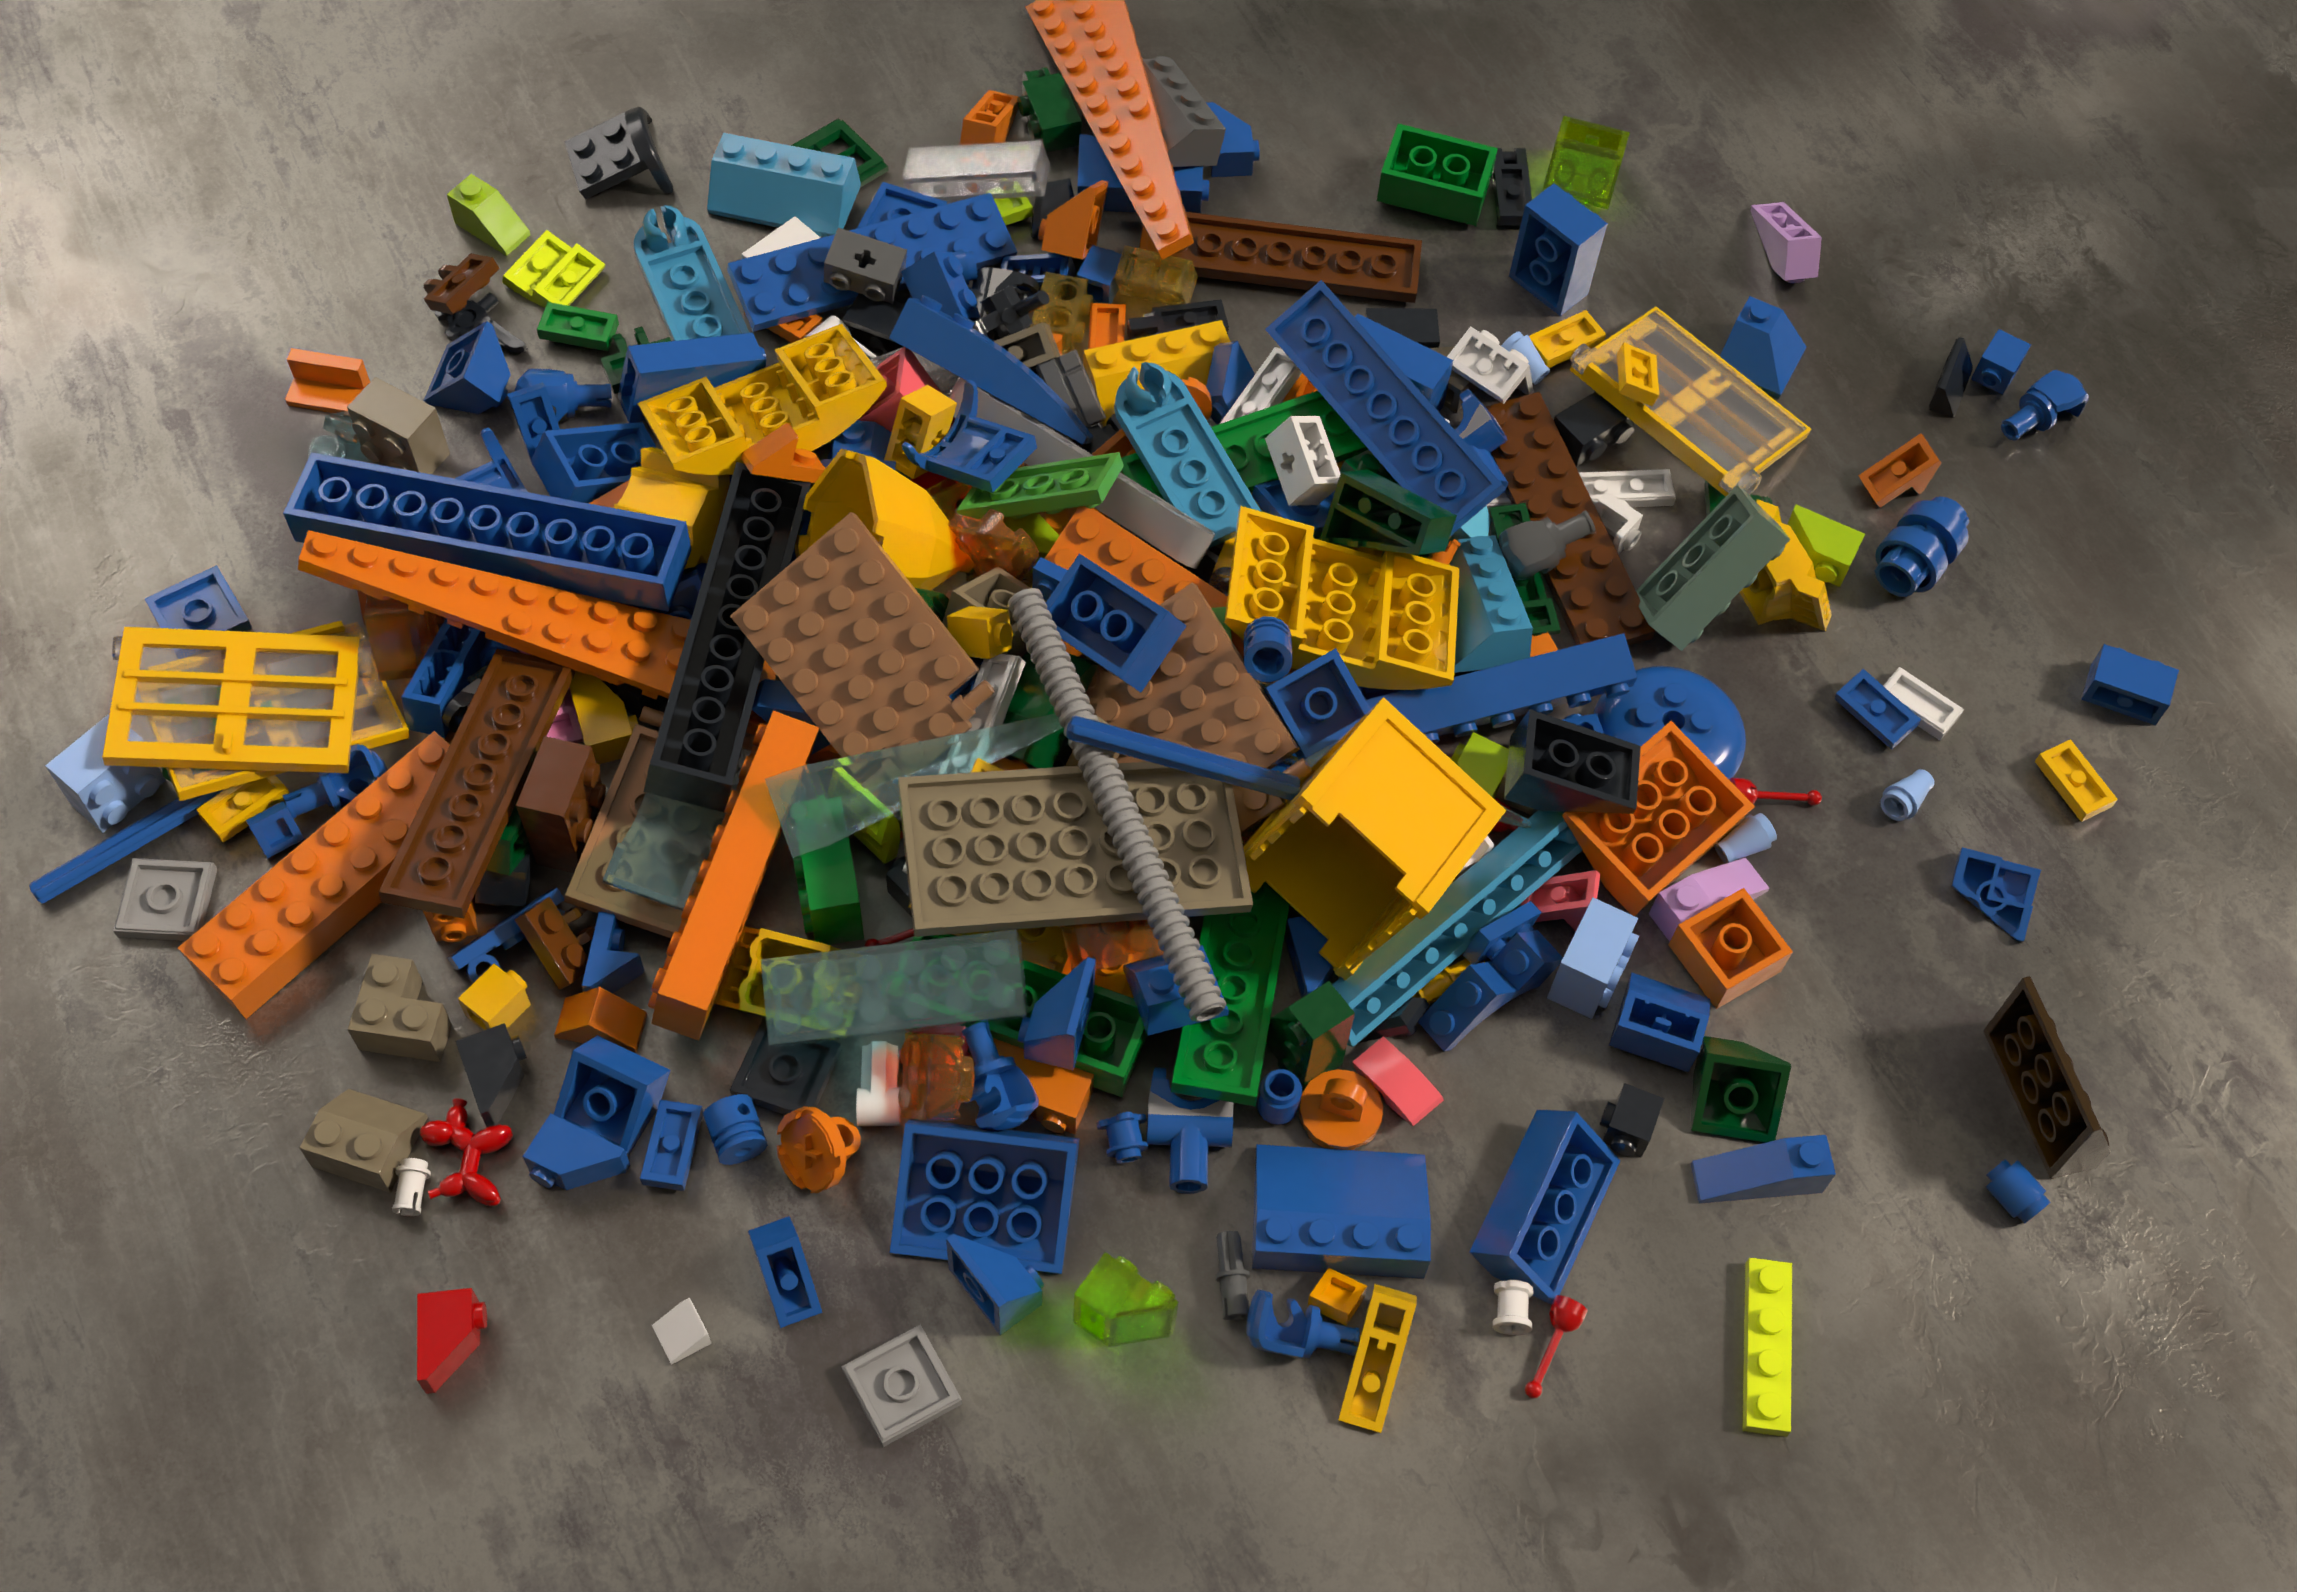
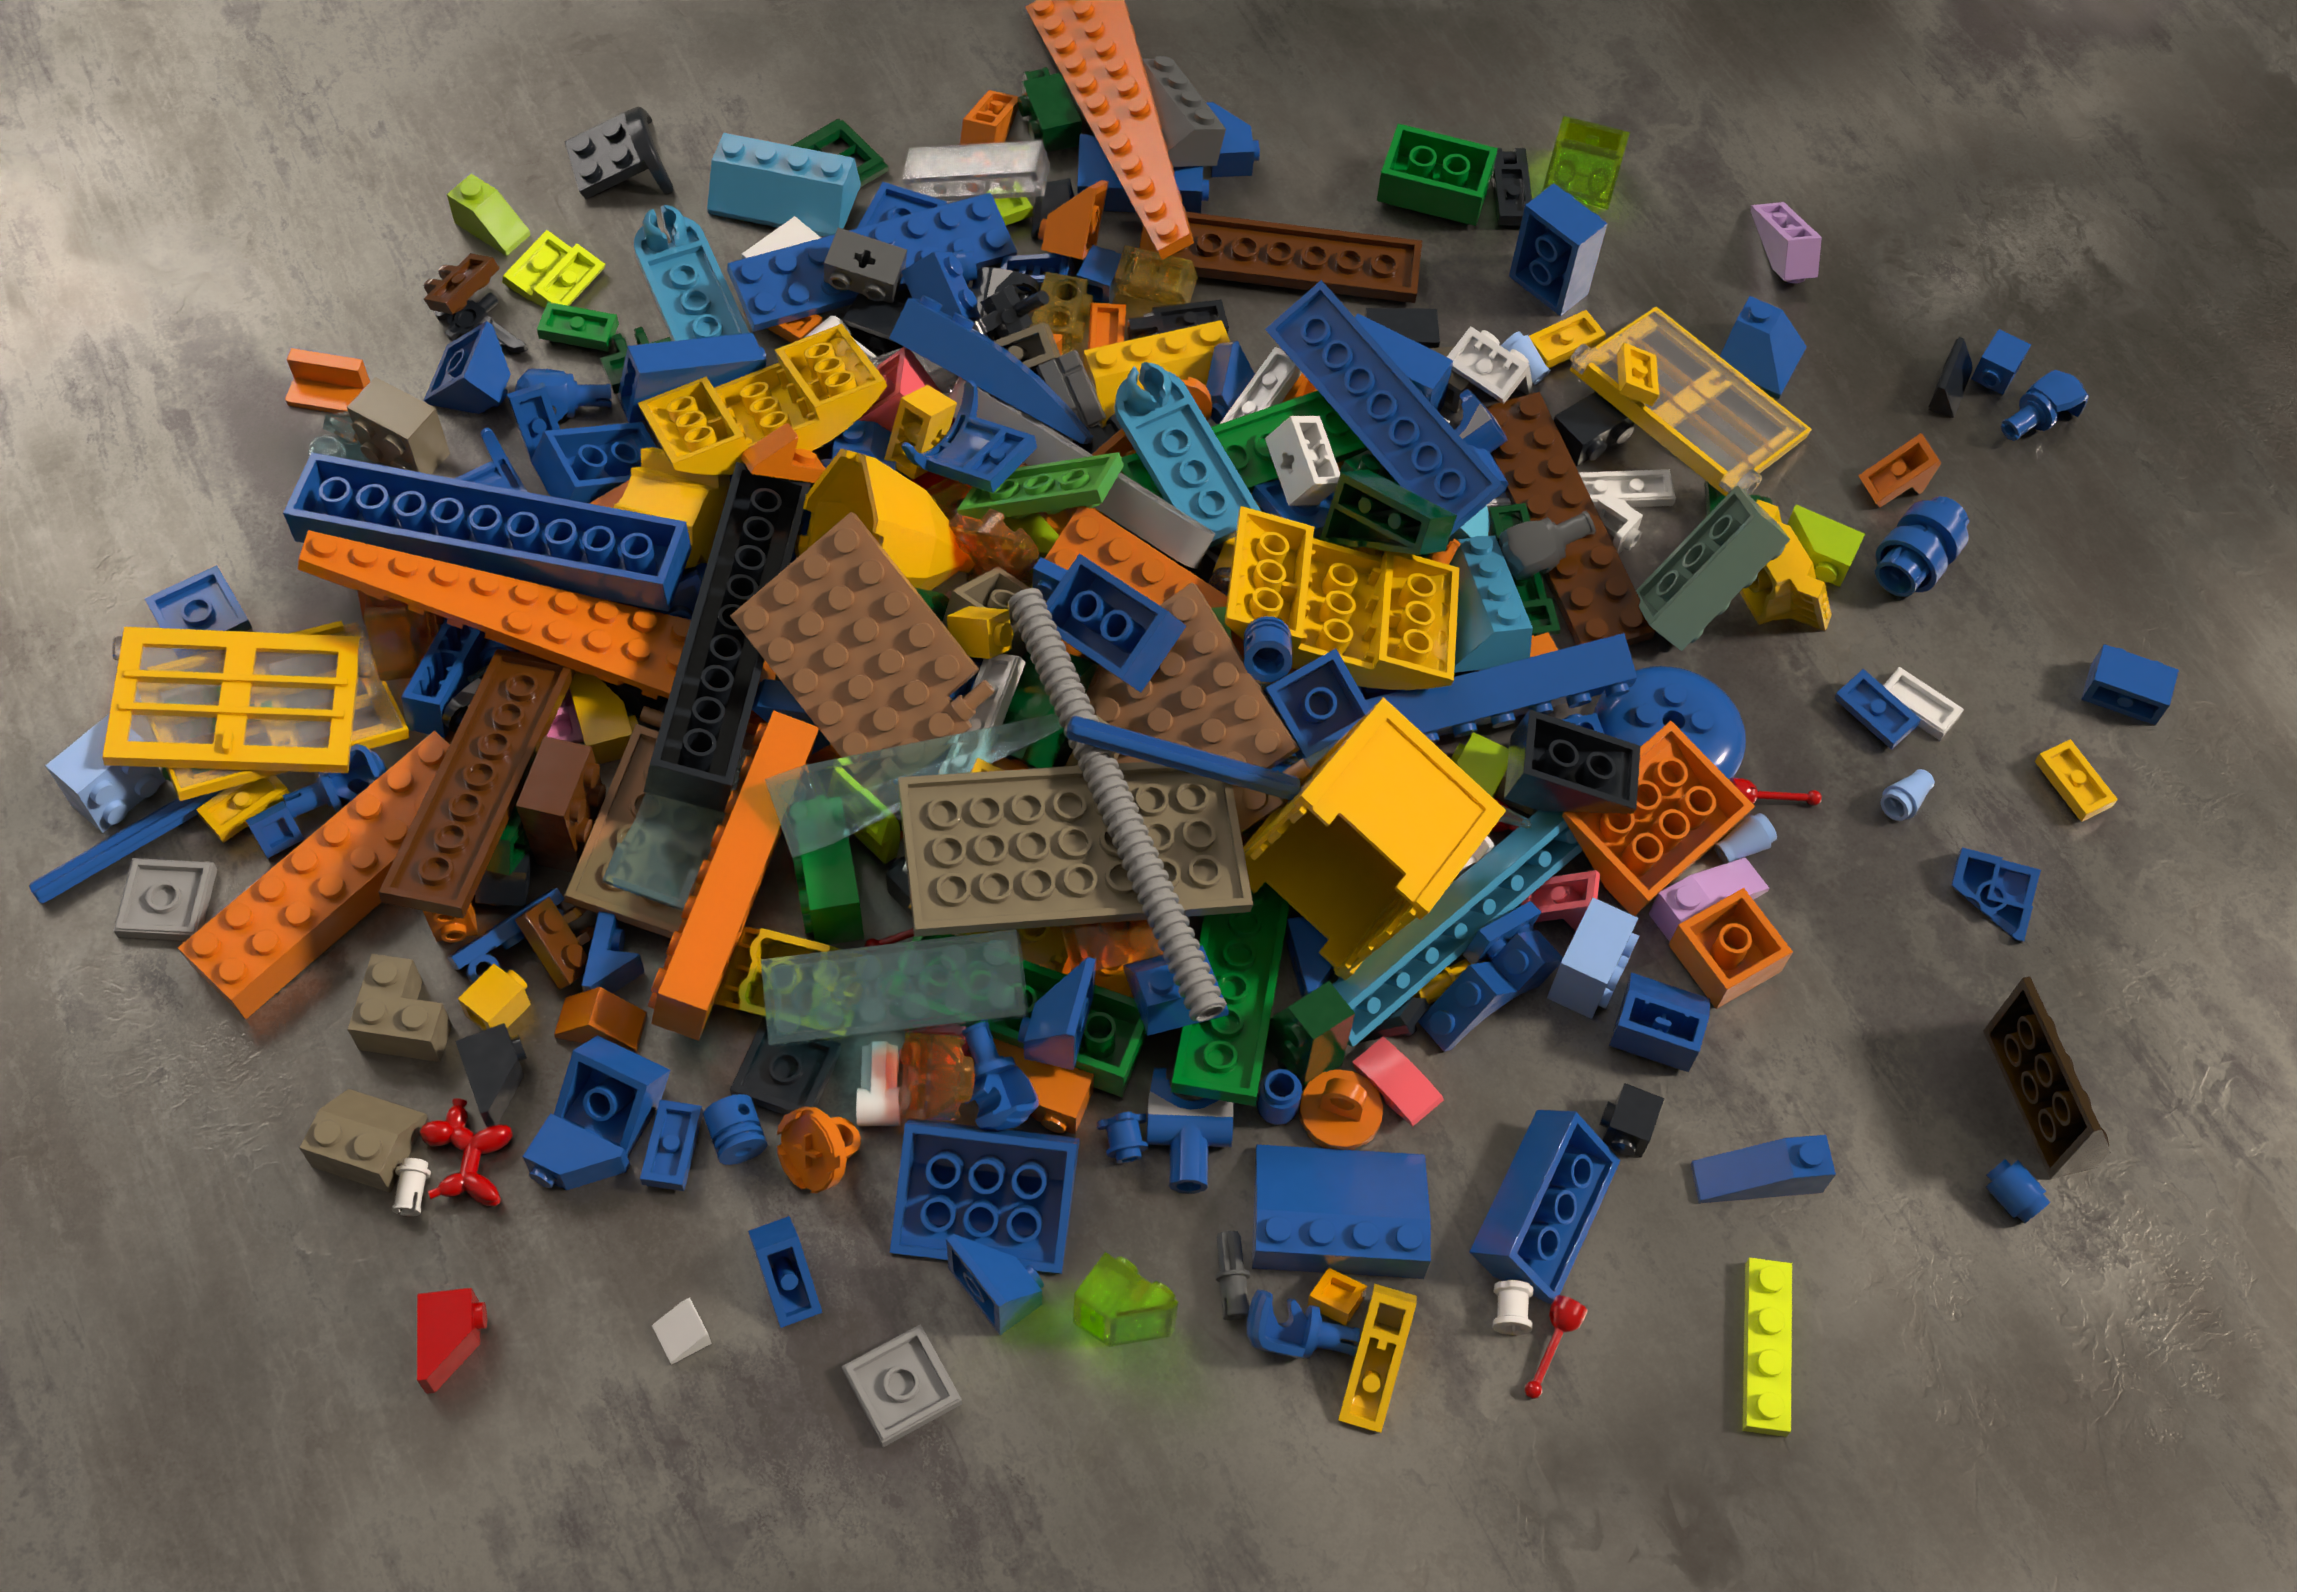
(1738, 1090): dark green slope -> none

